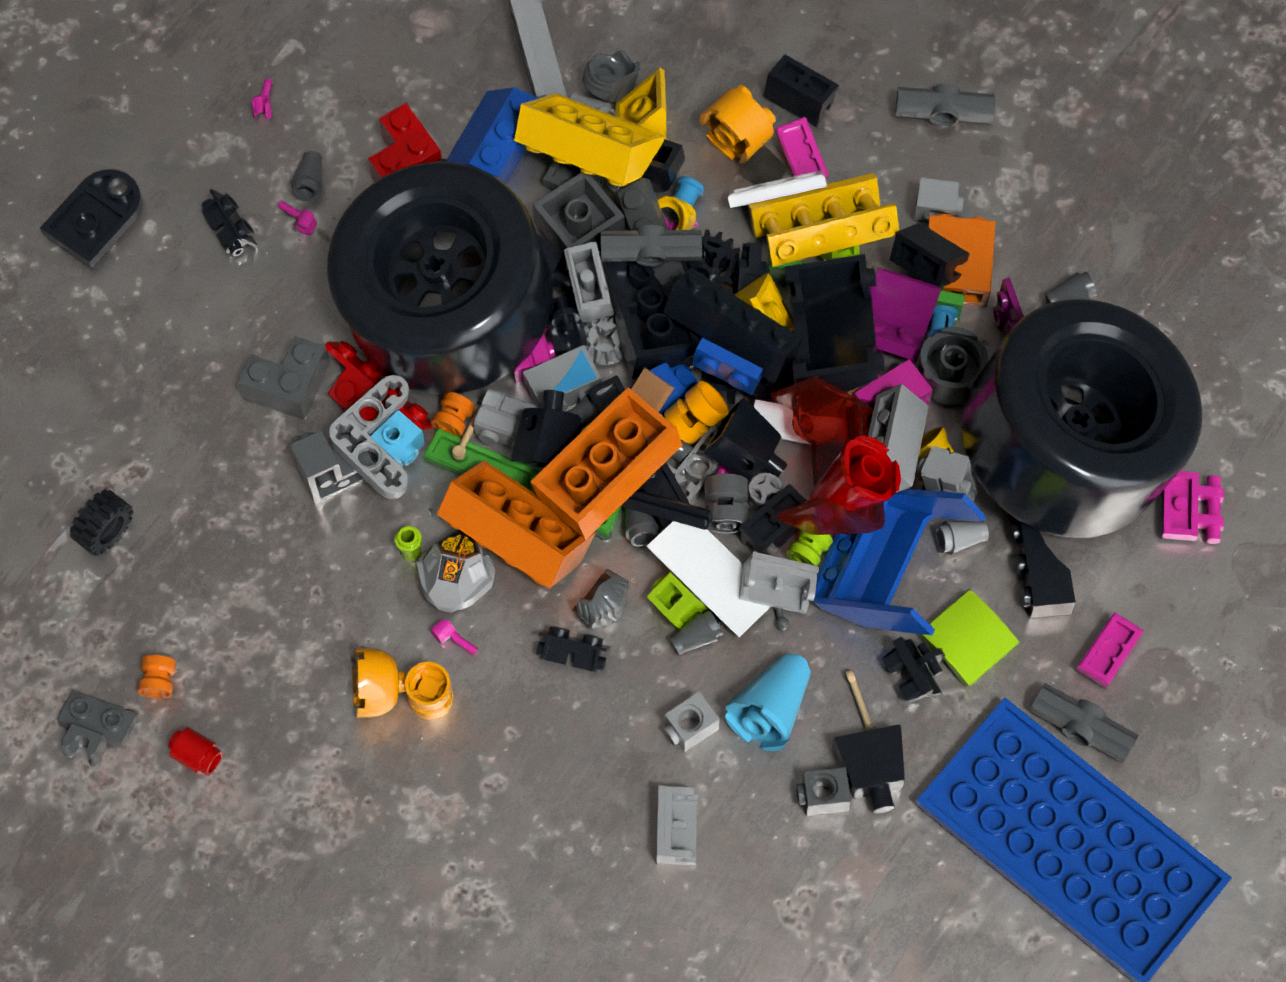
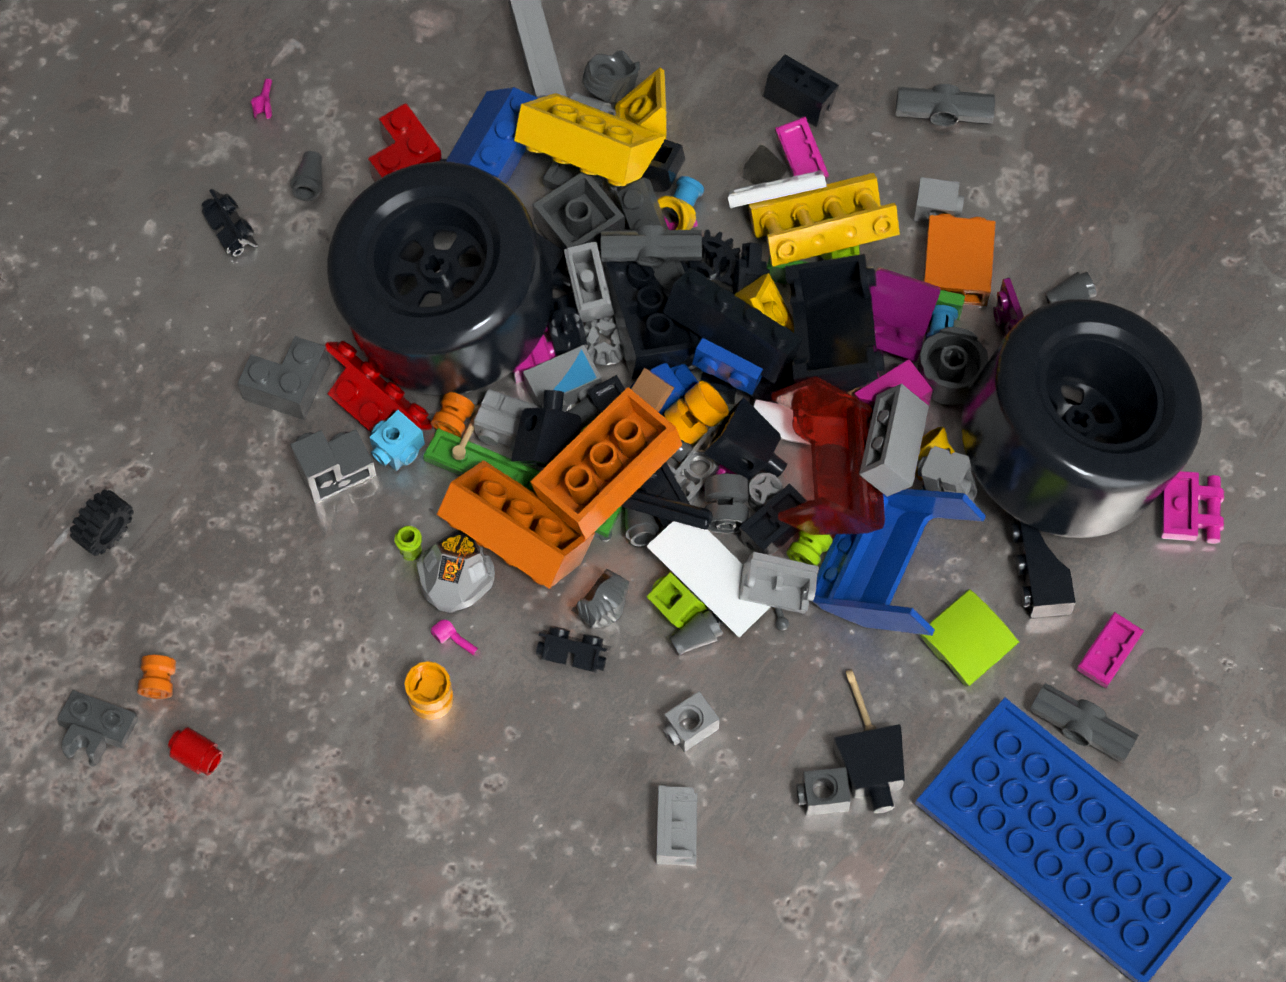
(93, 216): black plate -> none
(305, 219): dark pink hand -> none
(362, 430): light grey beam -> none
(376, 682): light orange cylinder -> none
(738, 124): light orange brick -> none
(770, 703): medium azure cone -> none
(859, 475): red cone -> none
(907, 656): black hips -> none
(927, 255): black hinge -> none
(959, 535): light grey cone -> none

